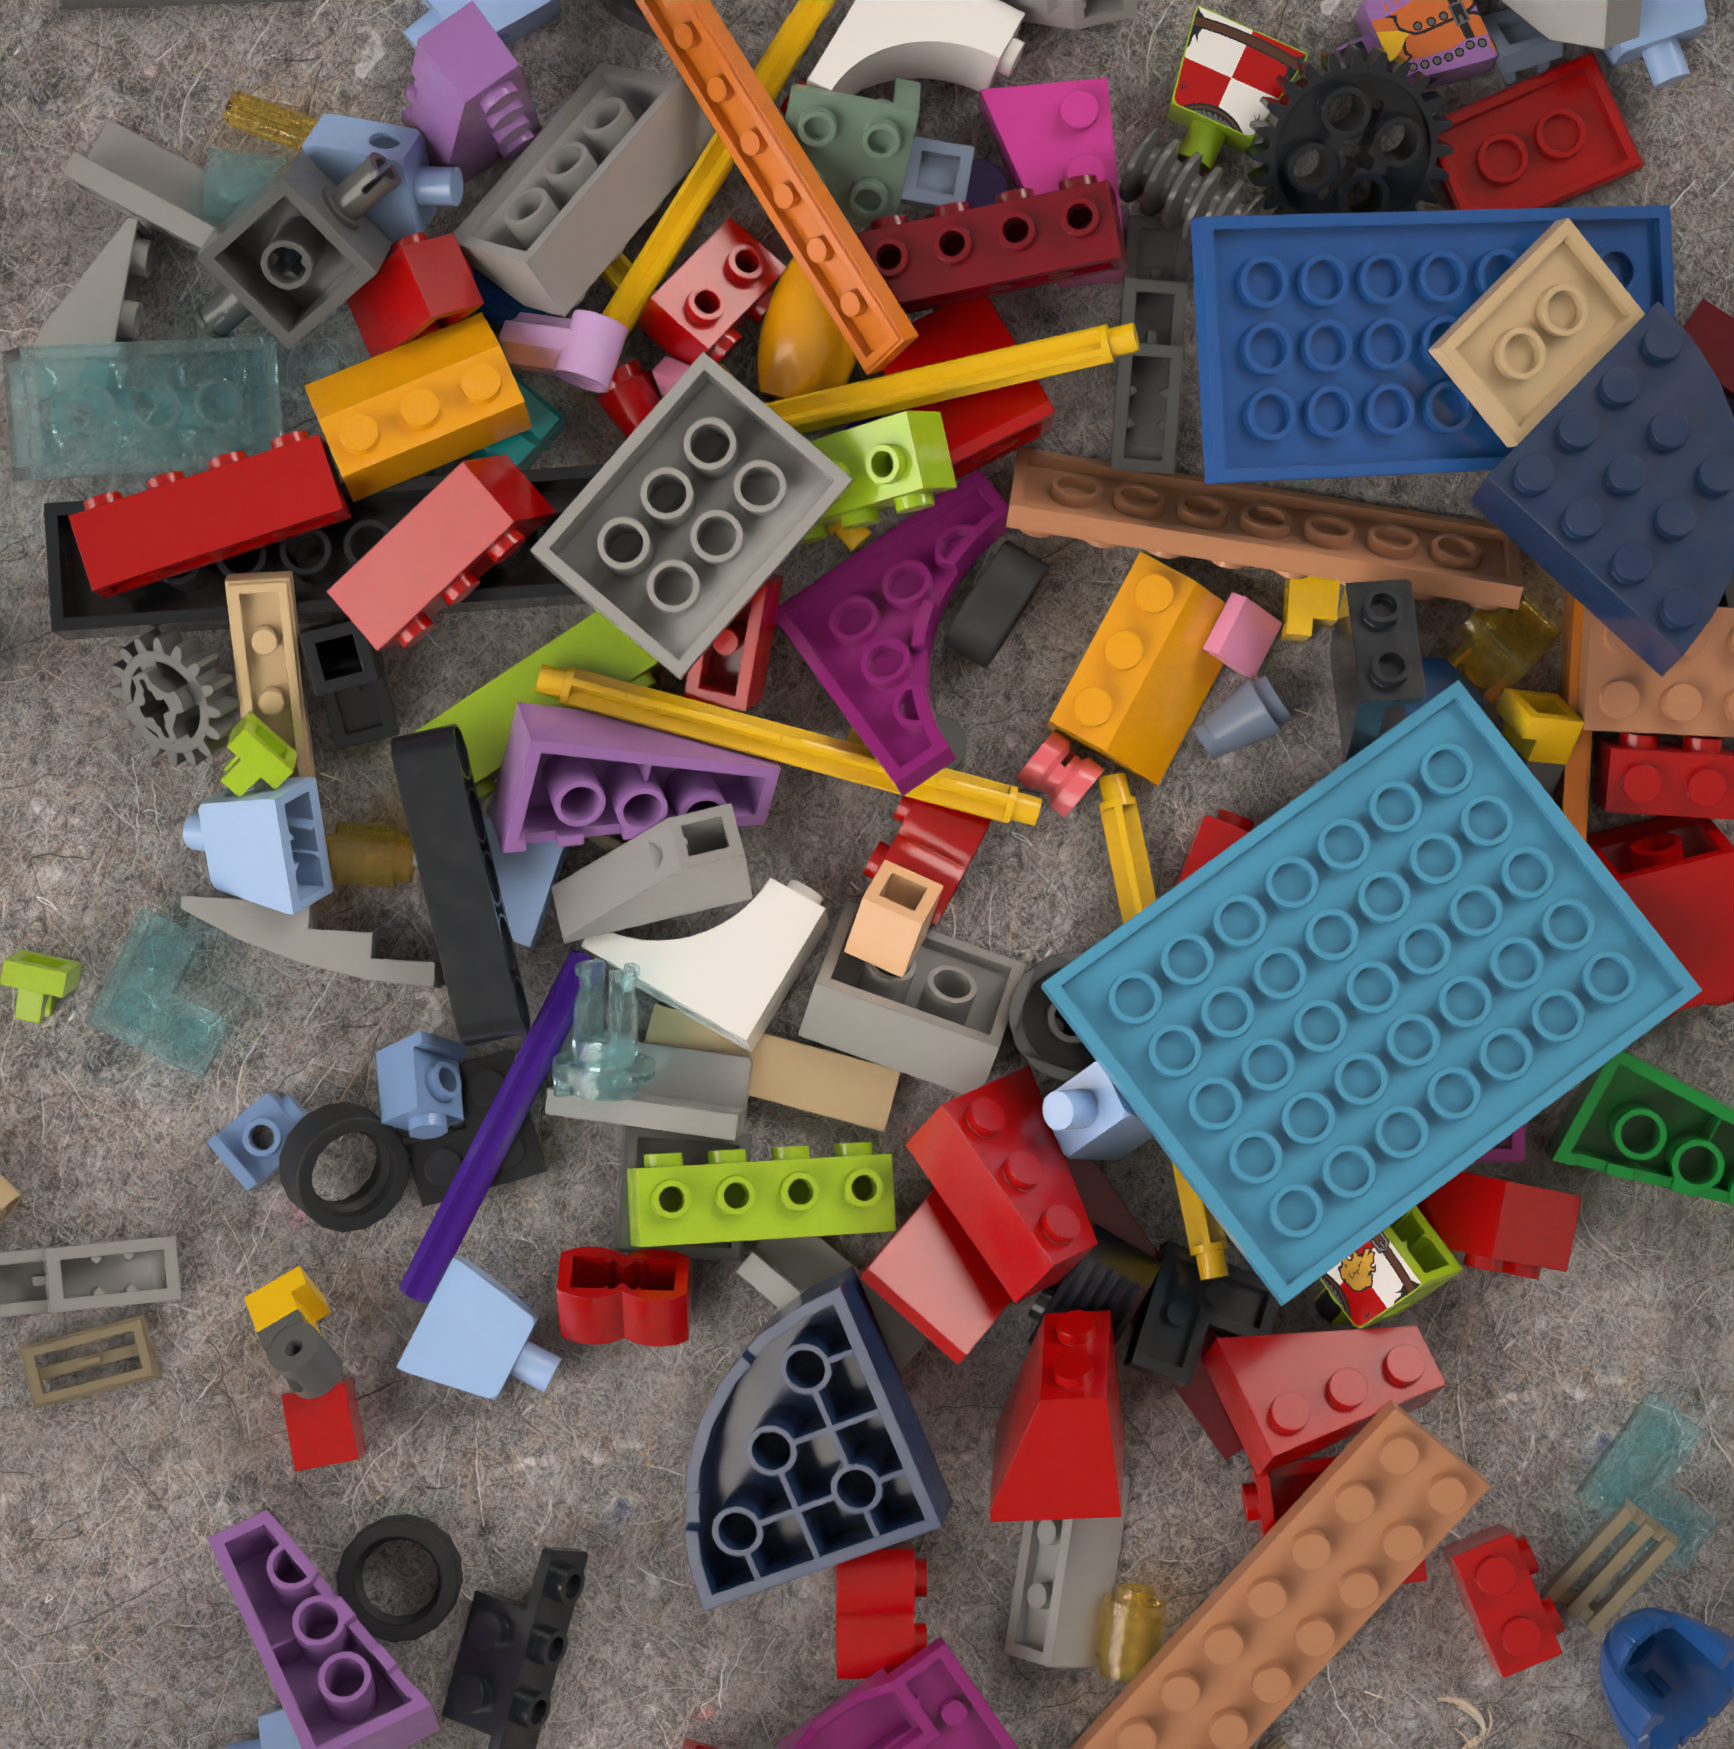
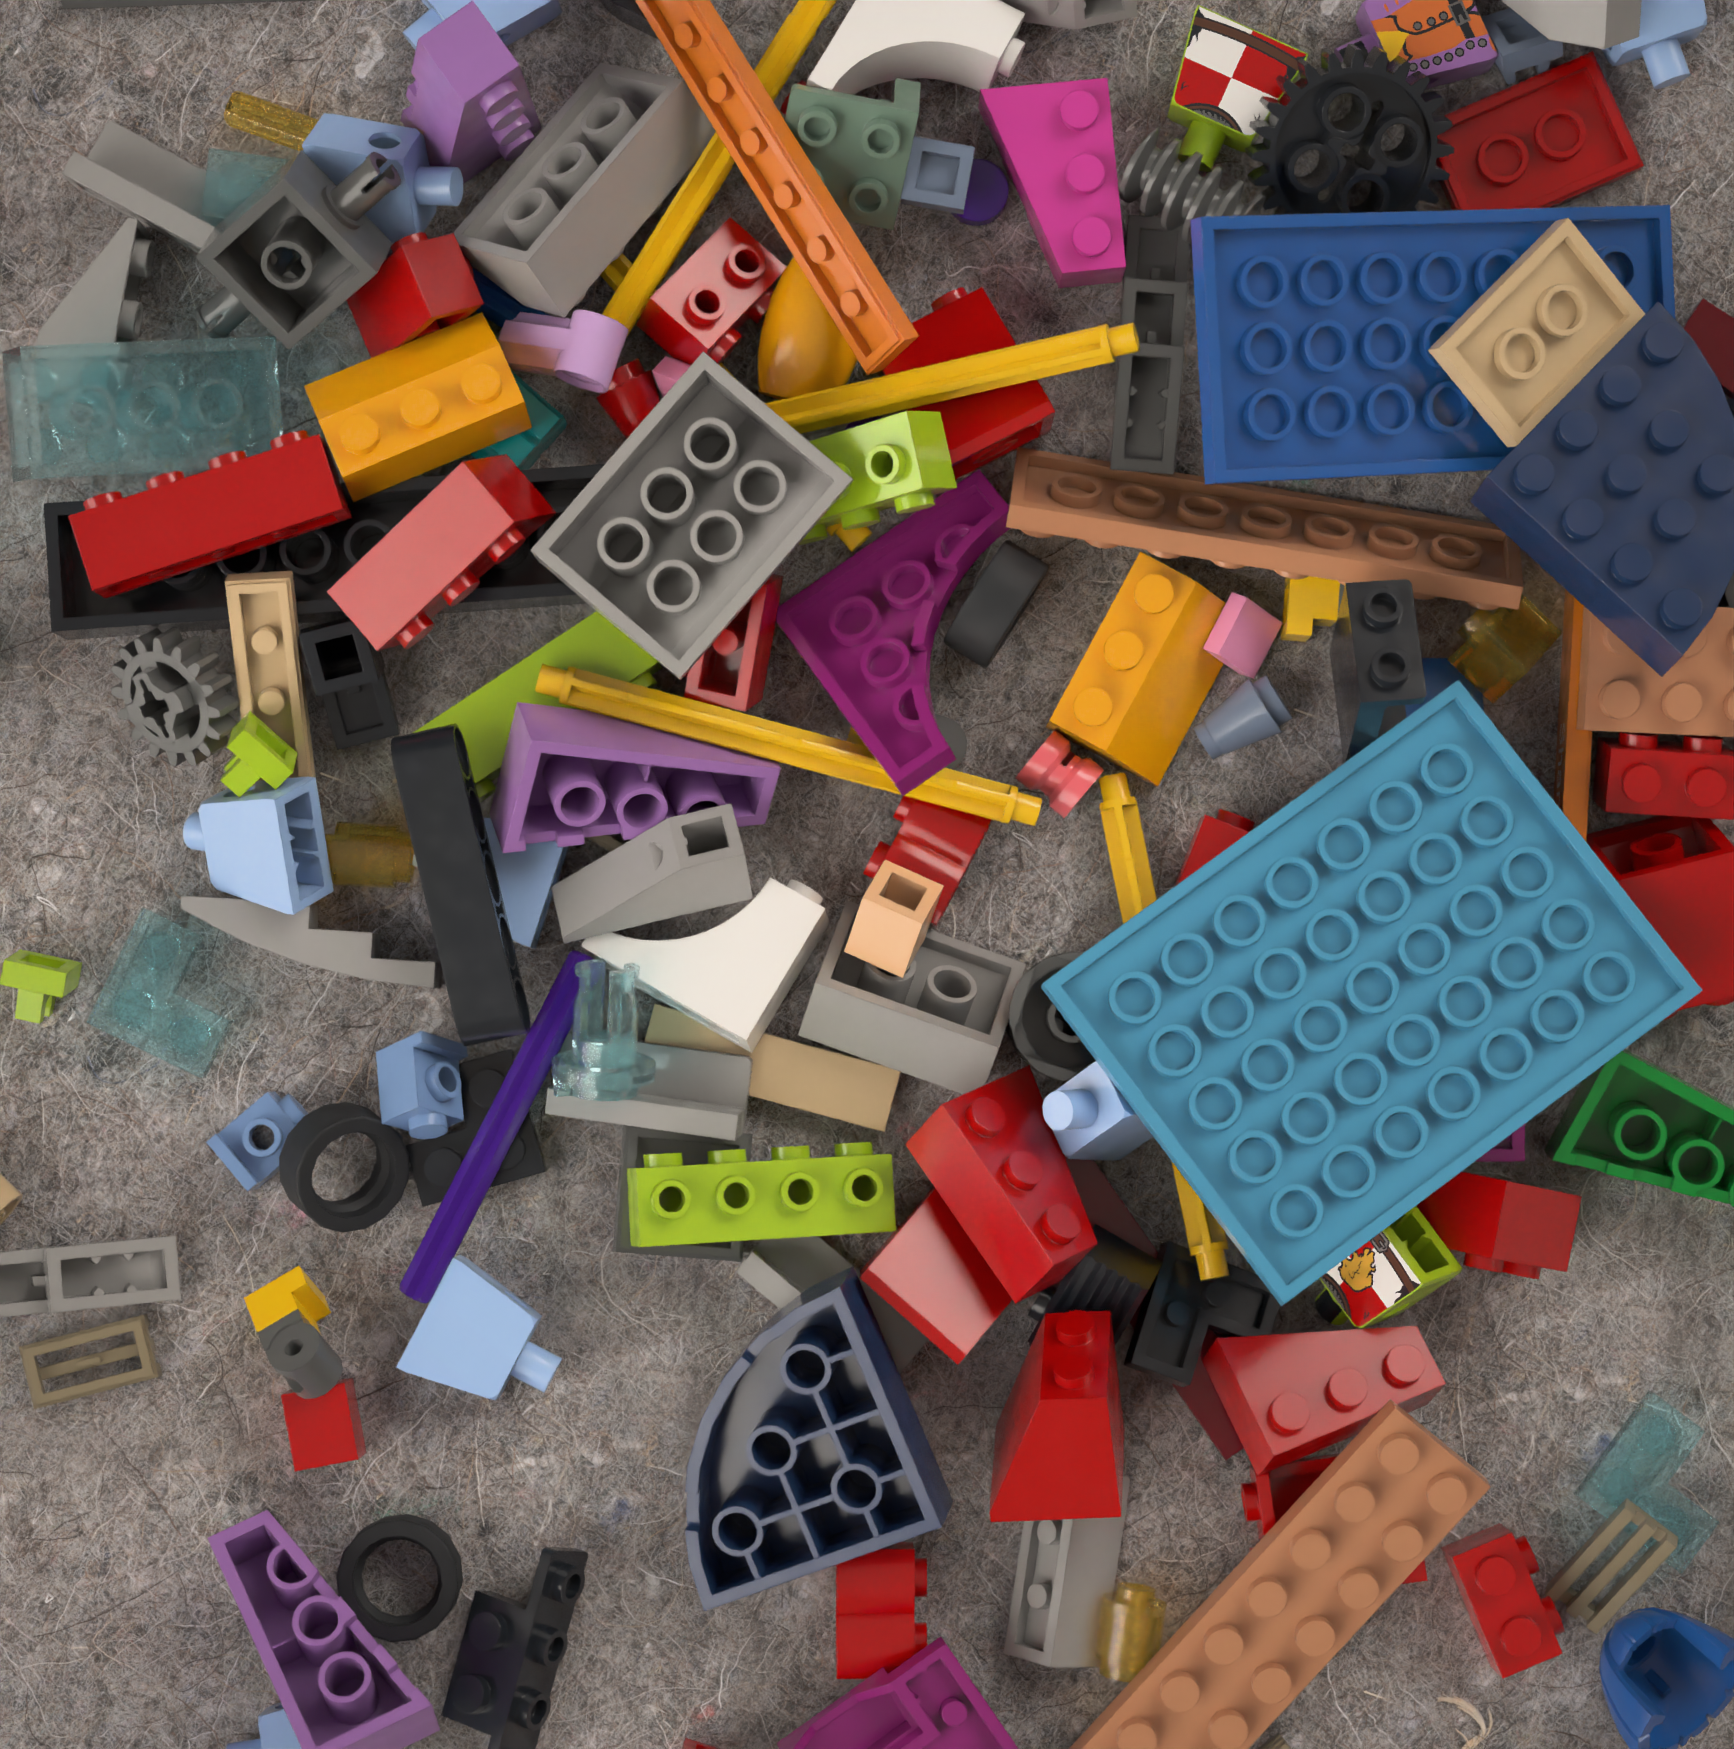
(624, 1296): red brick -> none
(999, 246): dark red brick -> none
(1540, 732): yellow leg -> none

